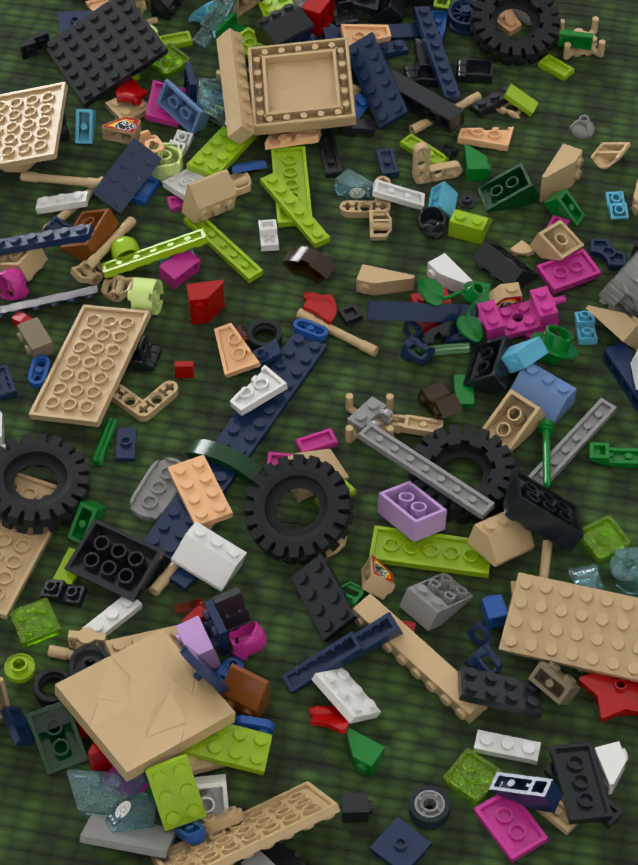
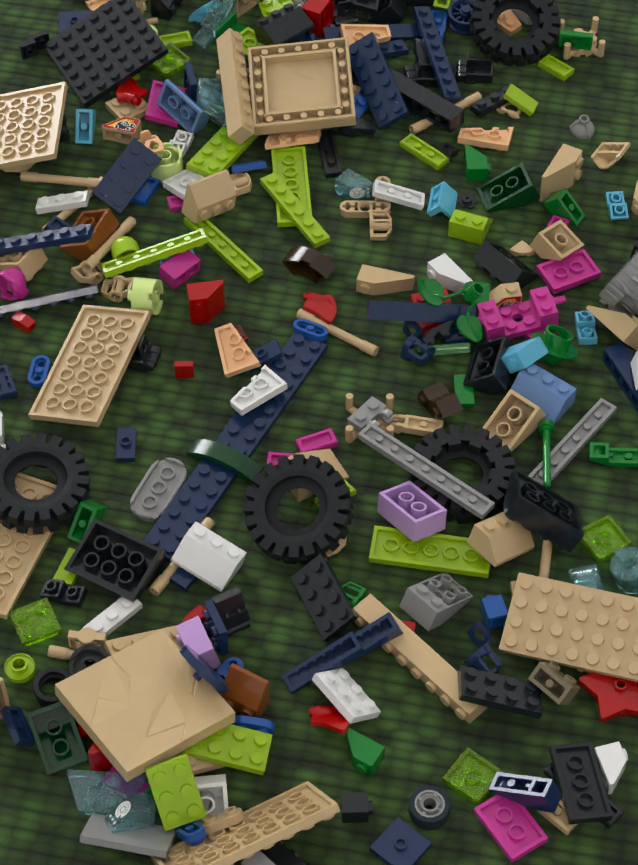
(34, 338): dark tan brick -> none
(104, 441): green axle -> none
(142, 405): tan beam -> none
(188, 606): clear red tile -> none
(200, 491): light nougat plate -> none
(250, 640): dark pink hair -> none
(260, 327): black tyre -> none
(268, 235): white slope -> none
(350, 314): black plate -> none
(377, 578): tan slope -> none
(387, 162): dark blue plate -> none
(432, 223): black hair -> none
(452, 168): tan beam -> none
(507, 747): white plate -> none
(602, 249): dark blue tile -> none

